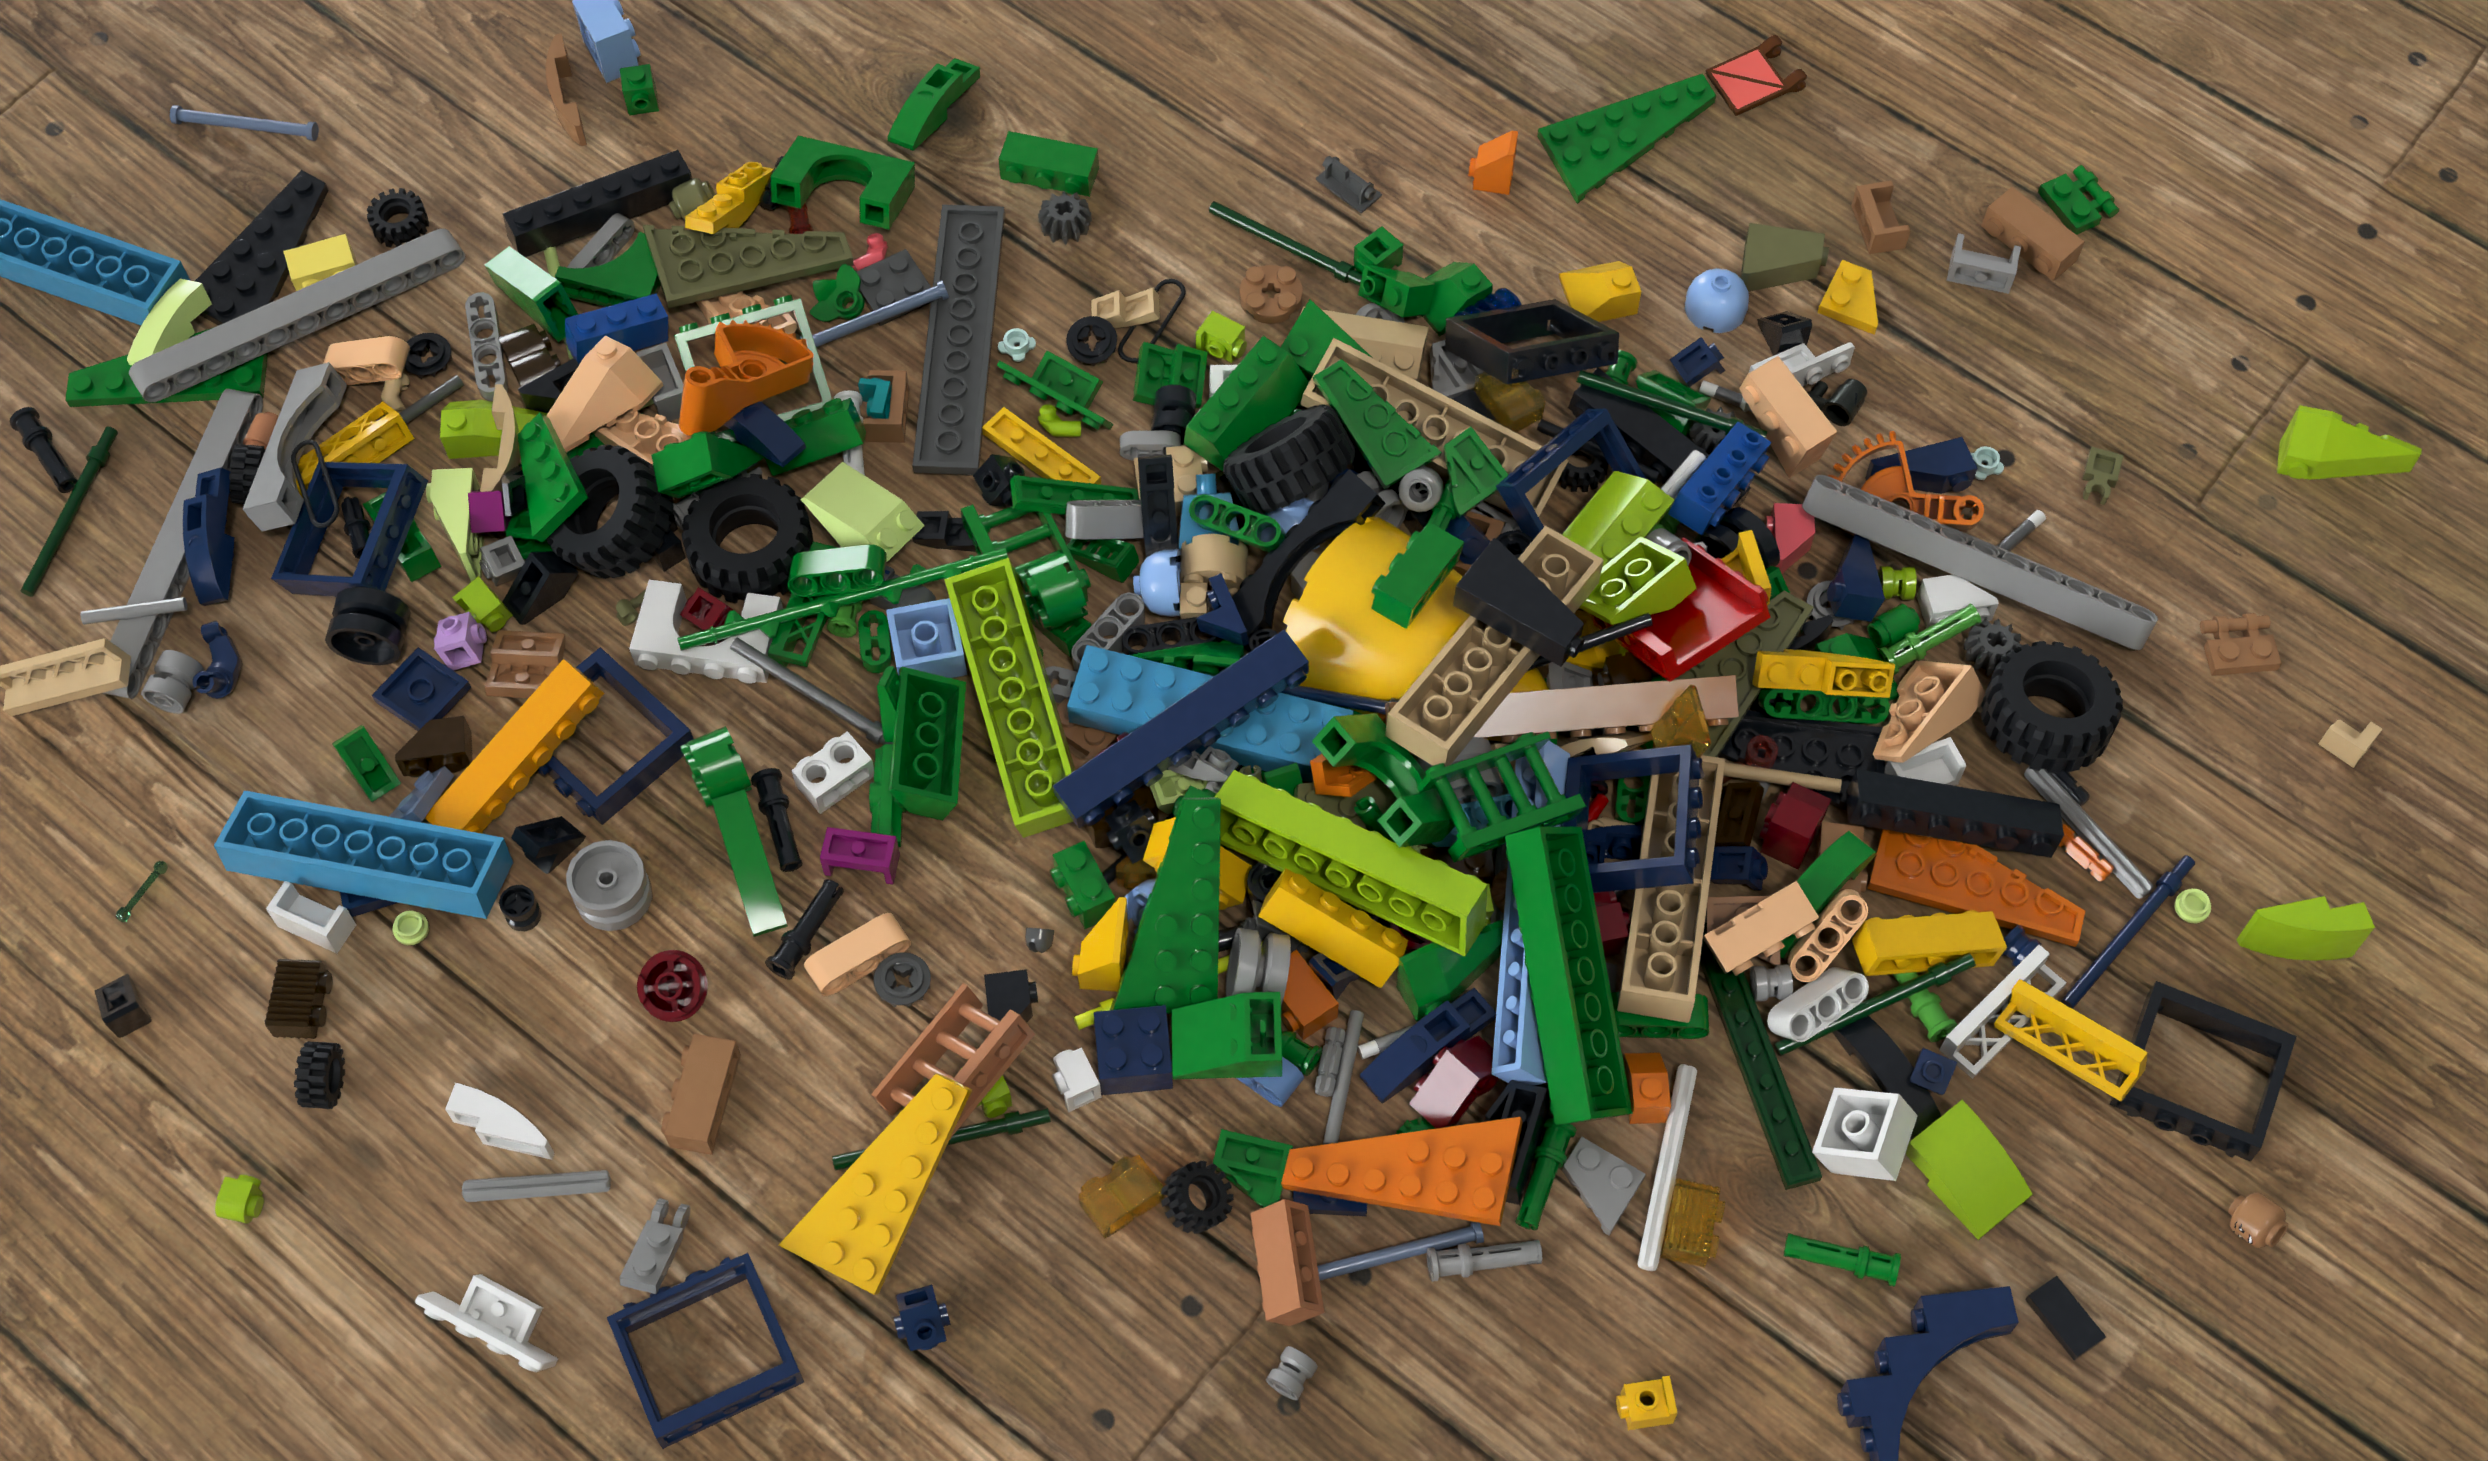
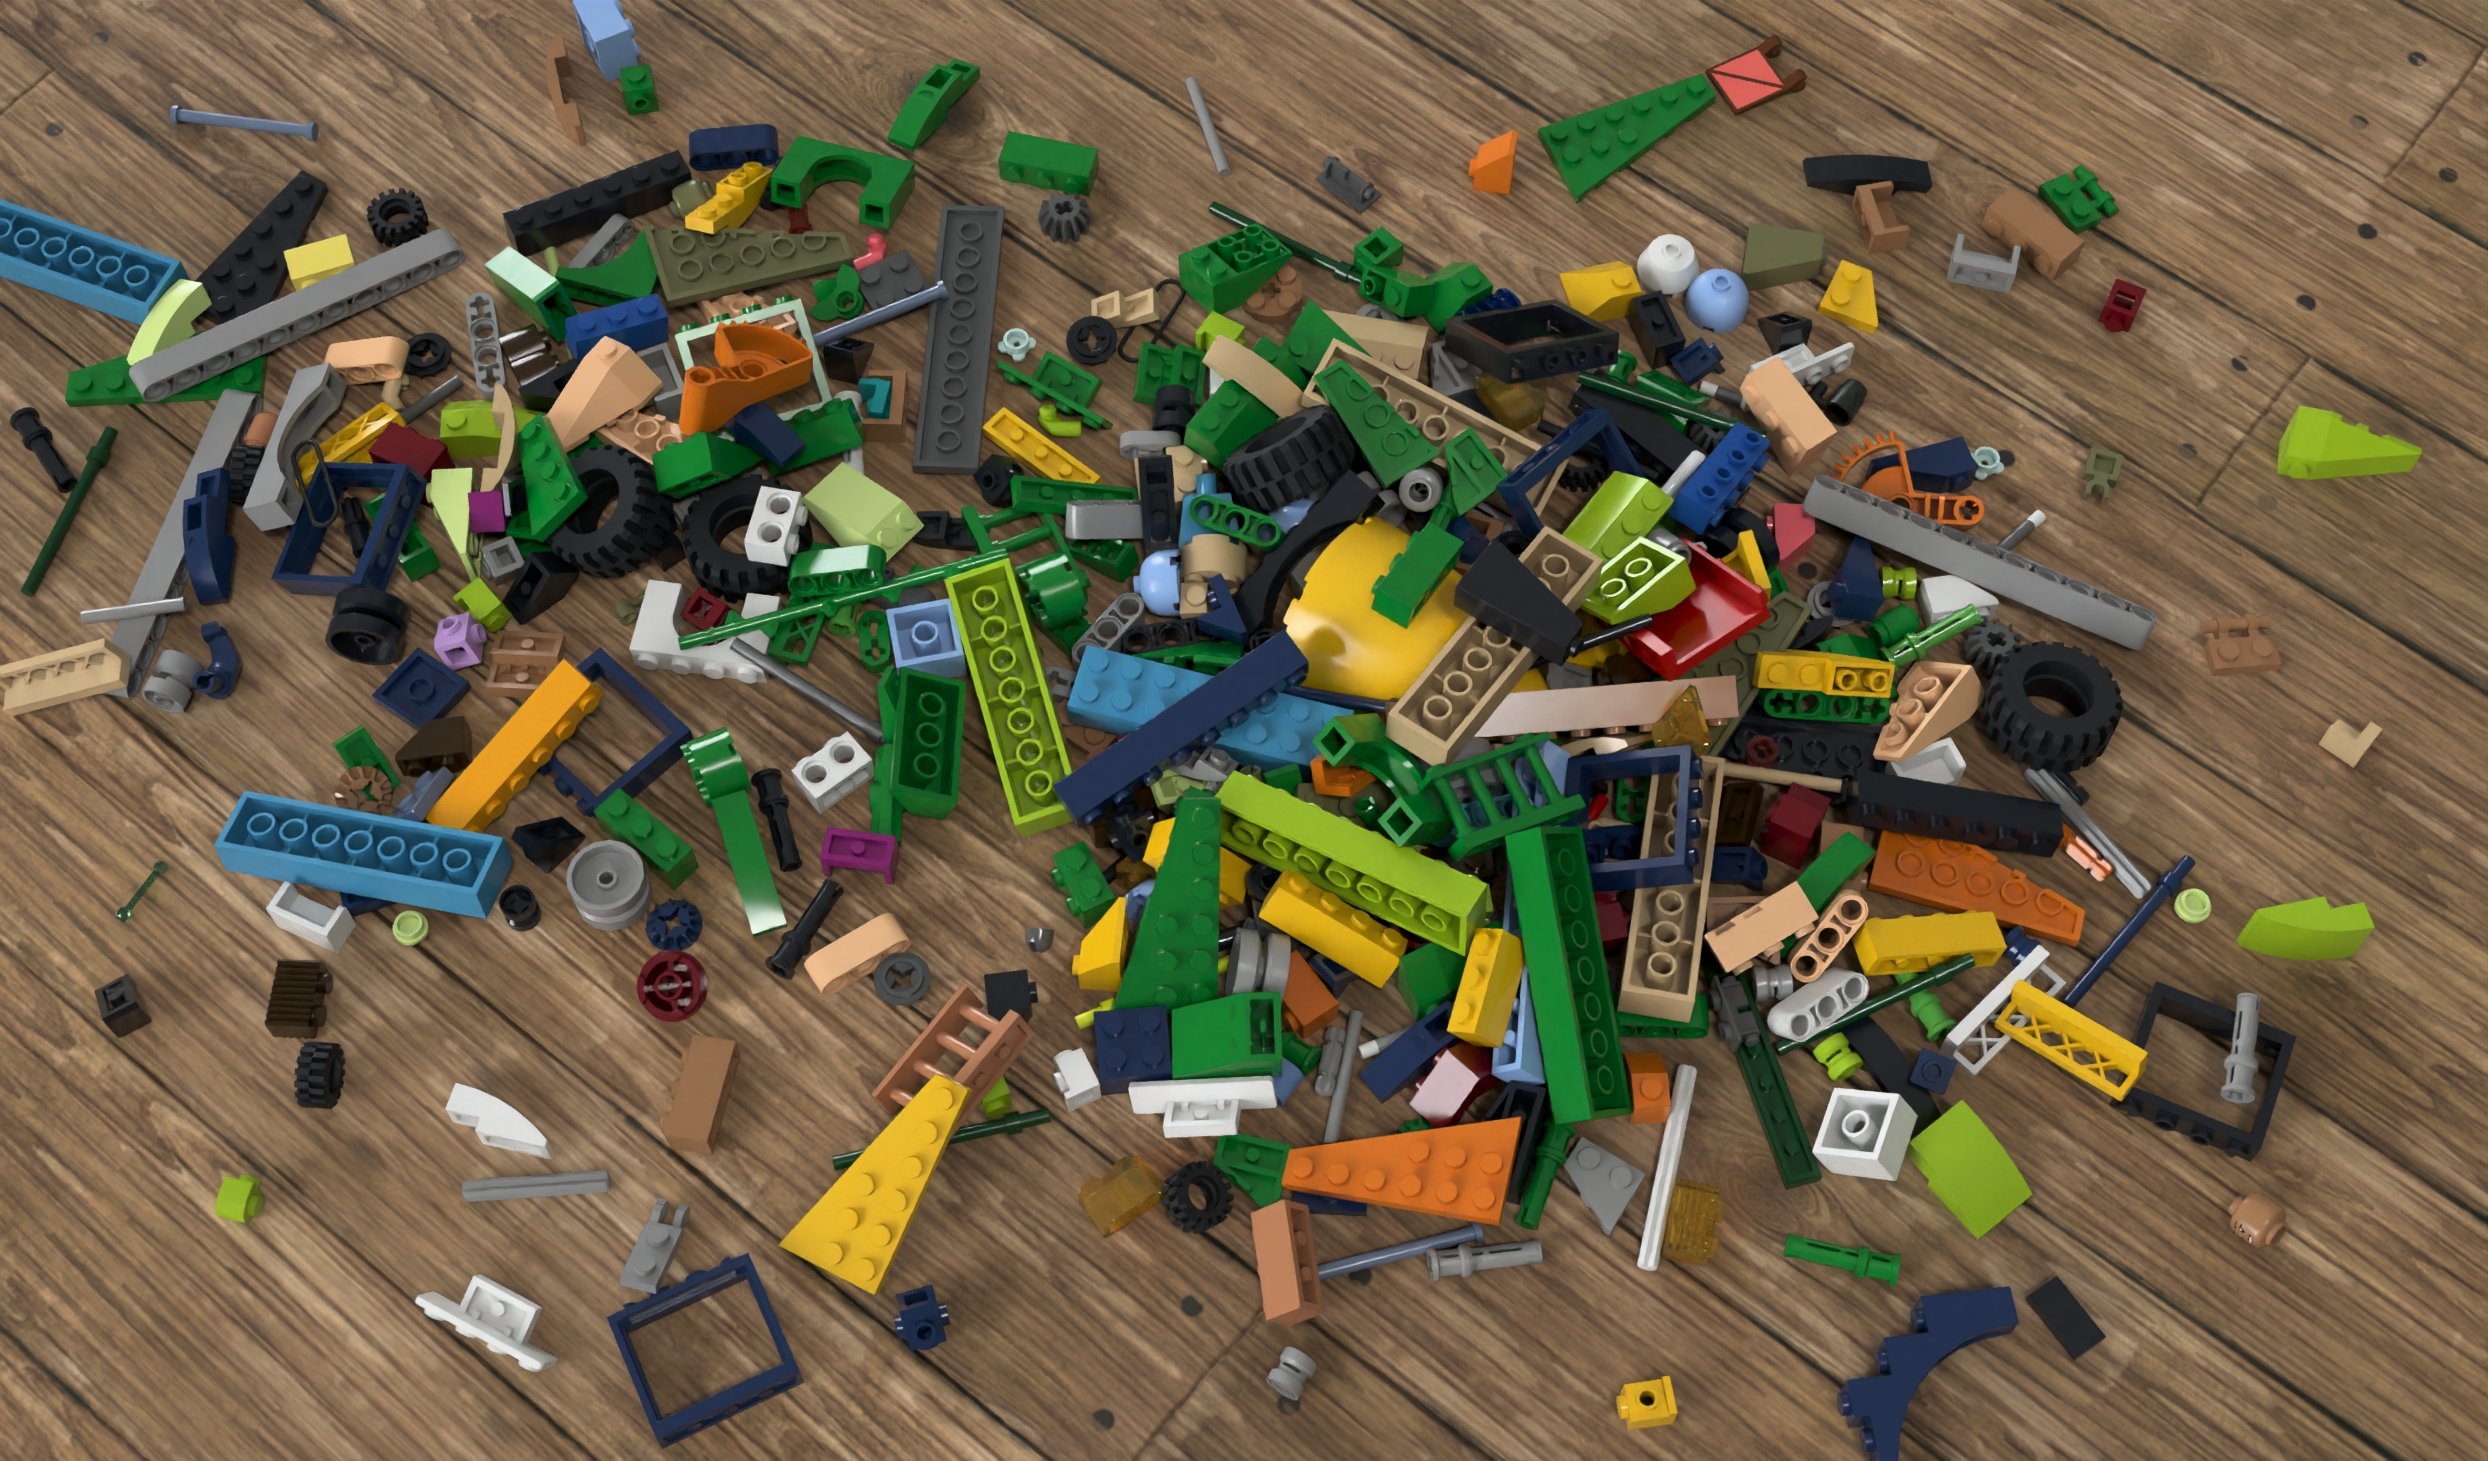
(357, 779): none -> medium nougat gear
(408, 447): none -> dark red brick
(660, 848): none -> green arch
(679, 937): none -> dark blue gear
(733, 147): none -> dark blue beam
(769, 525): none -> white brick
(847, 359): none -> black slope
(1202, 1105): none -> white bracket
(1207, 126): none -> light grey bar
(1231, 267): none -> green slope
(1254, 374): none -> tan slope
(1488, 988): none -> yellow brick
(1656, 329): none -> black panel
(1668, 265): none -> white cone
(1734, 1027): none -> dark grey hinge
(1838, 1057): none -> lime wheel
(1847, 172): none -> black slope
(2118, 312): none -> dark red brick
(2241, 1062): none -> light grey pin

